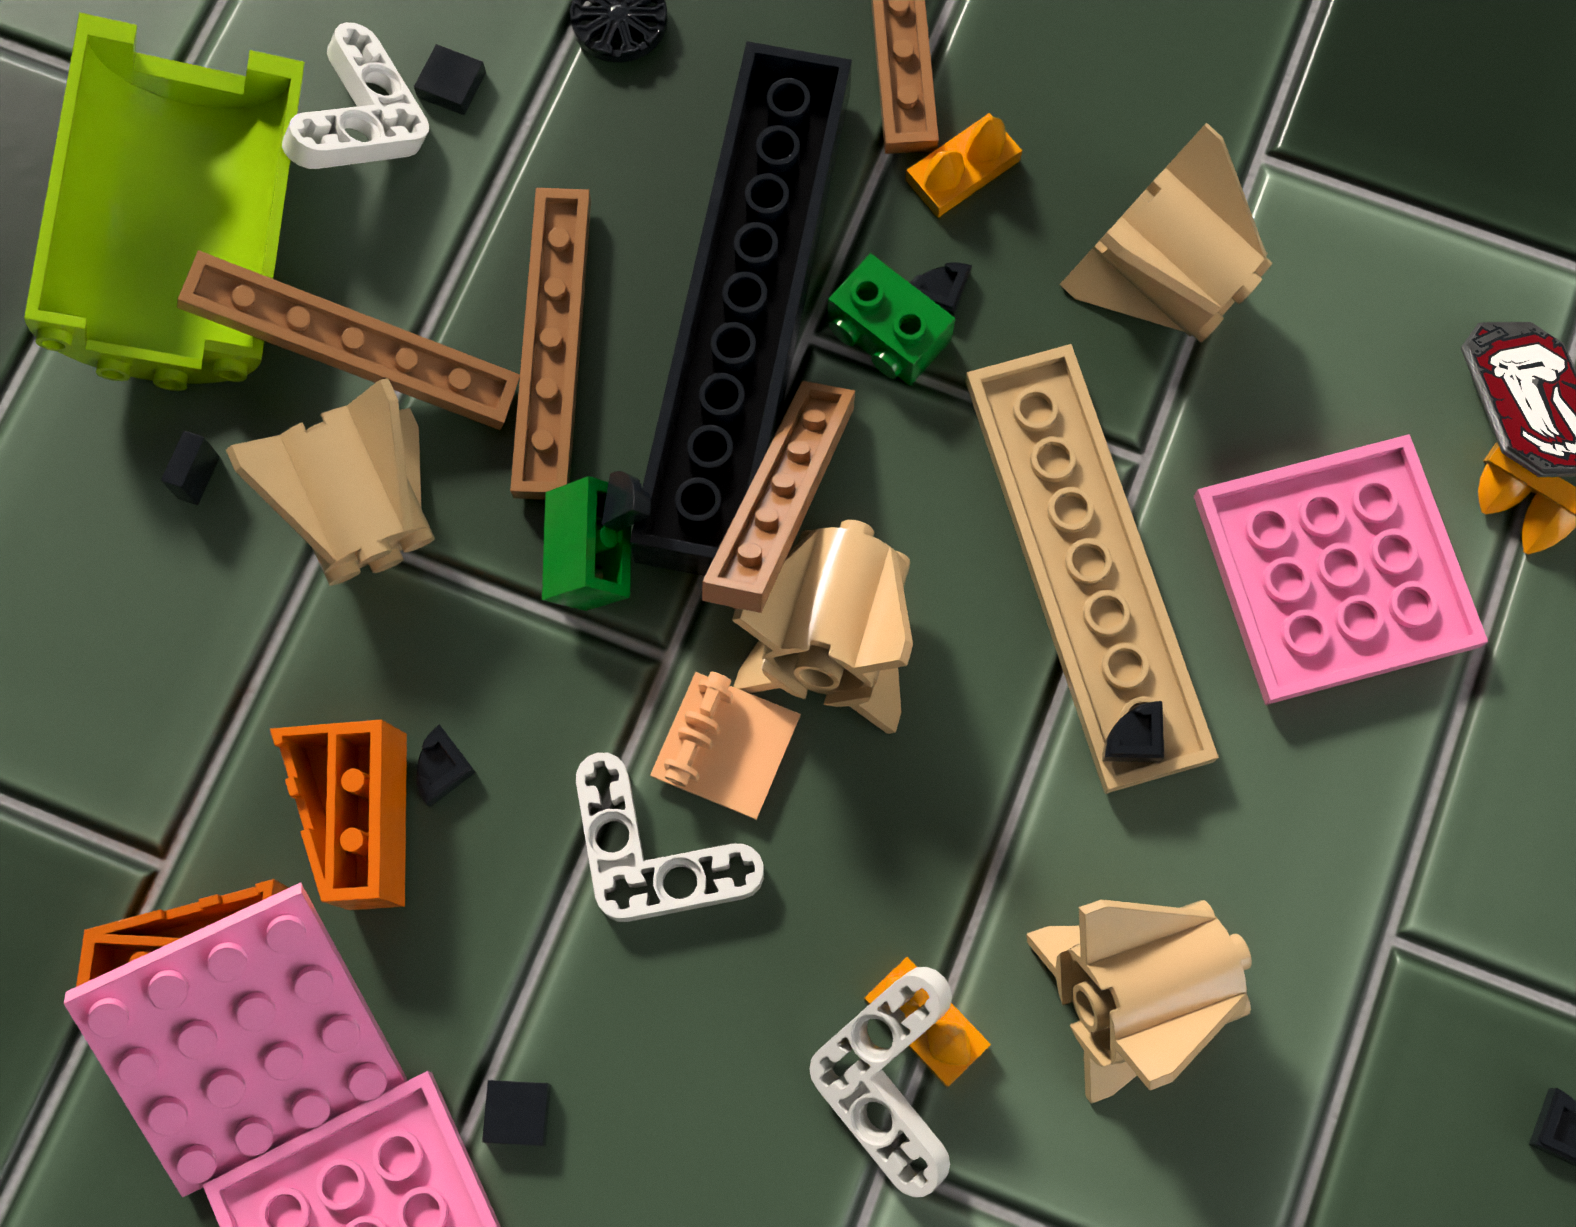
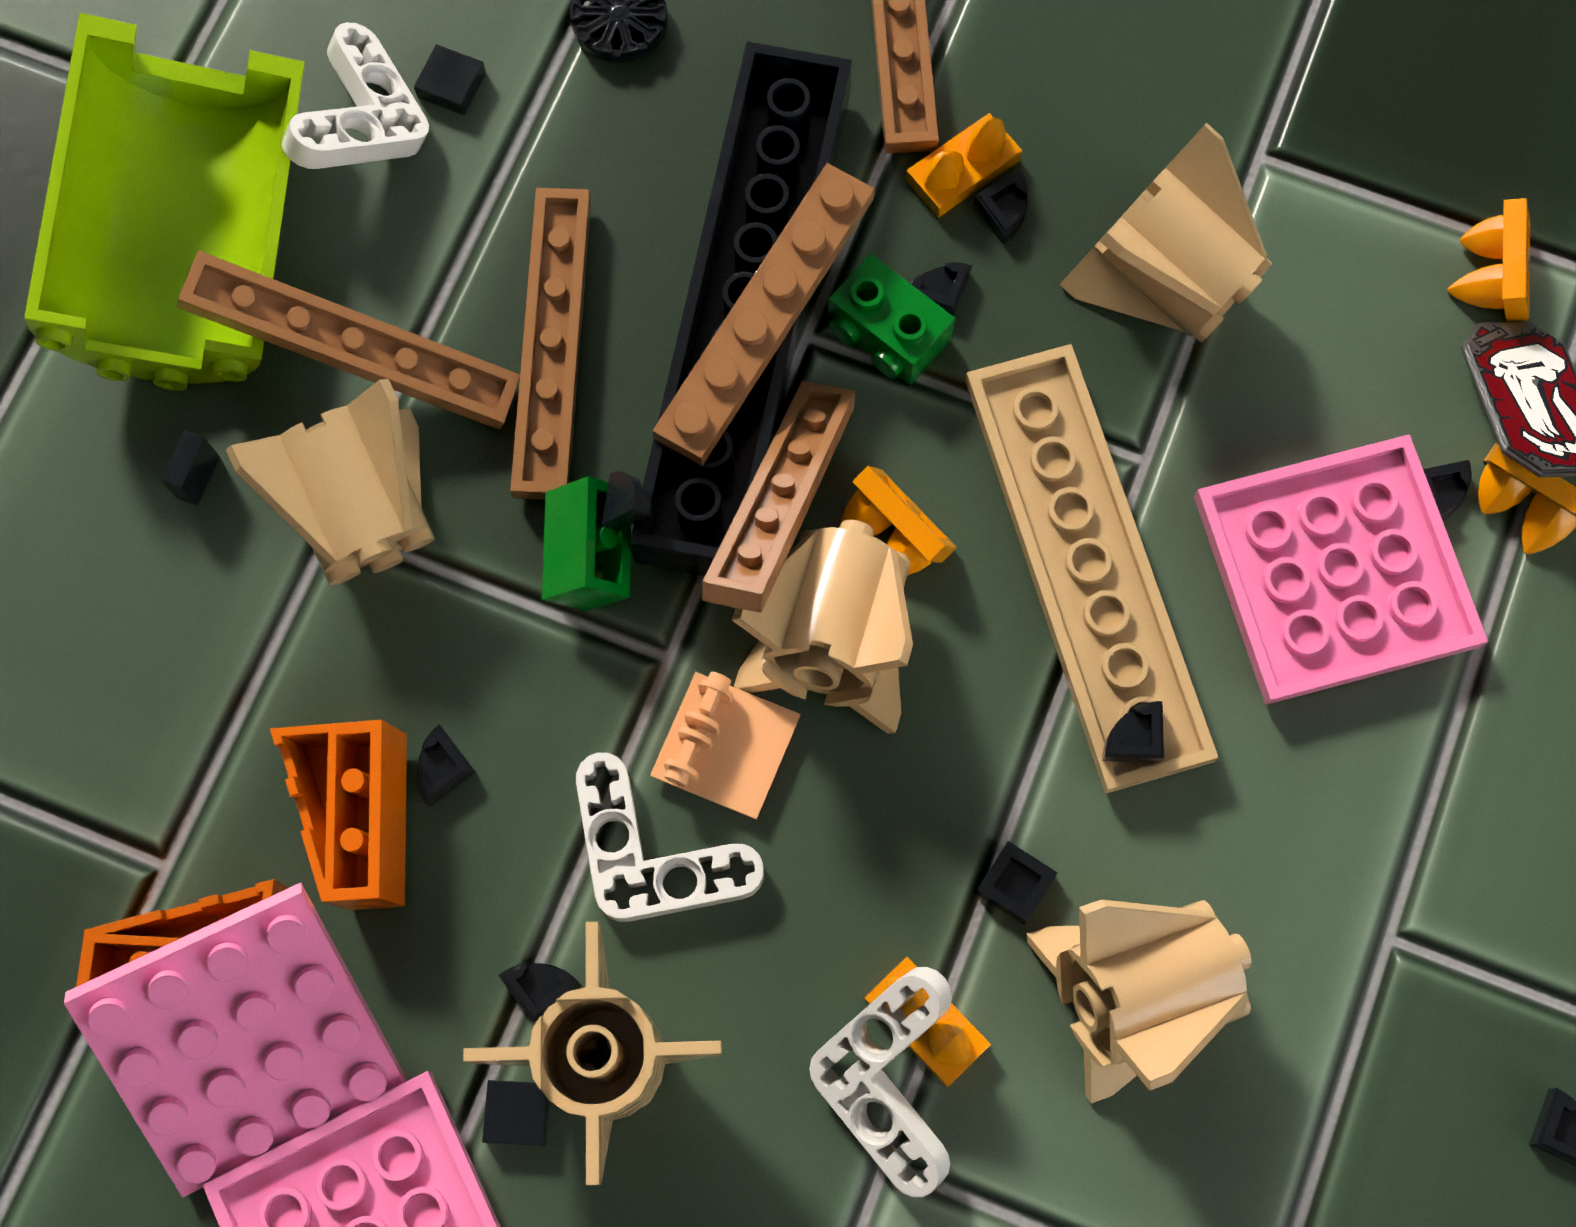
(538, 986): none -> black tile
(573, 1031): none -> tan brick
(763, 314): none -> medium nougat plate
(883, 503): none -> light orange tile
(1004, 205): none -> black tile
(1016, 882): none -> black tile
(1449, 485): none -> black tile
(1504, 284): none -> light orange tile

